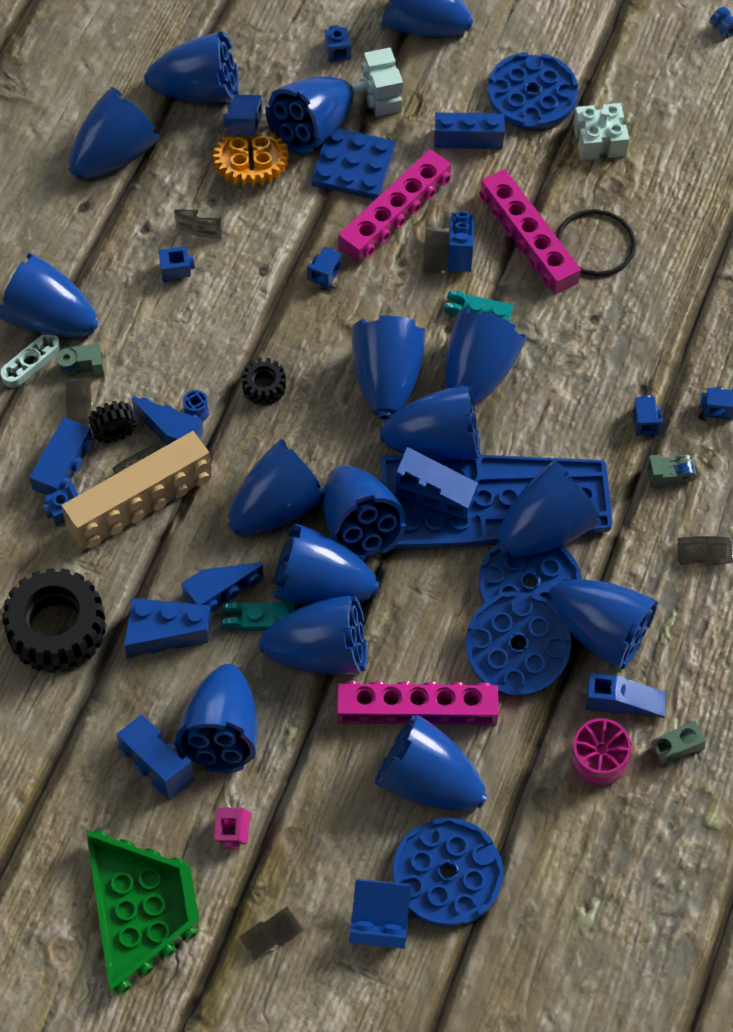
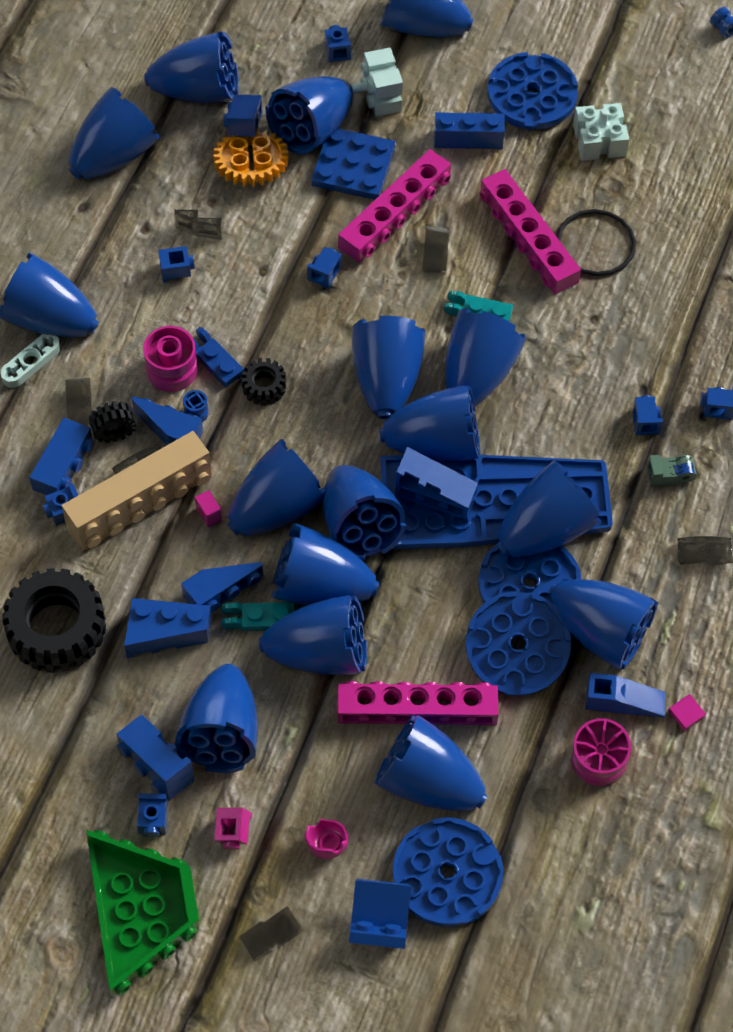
(80, 359): sand green leg -> none
(152, 804): none -> blue brick
(170, 358): none -> dark pink wheel
(208, 508): none -> dark pink piece
(217, 359): none -> blue hinge
(326, 839): none -> dark pink hair
(461, 242): blue slope -> none
(678, 743): sand green leg -> none
(687, 712): none -> dark pink tile

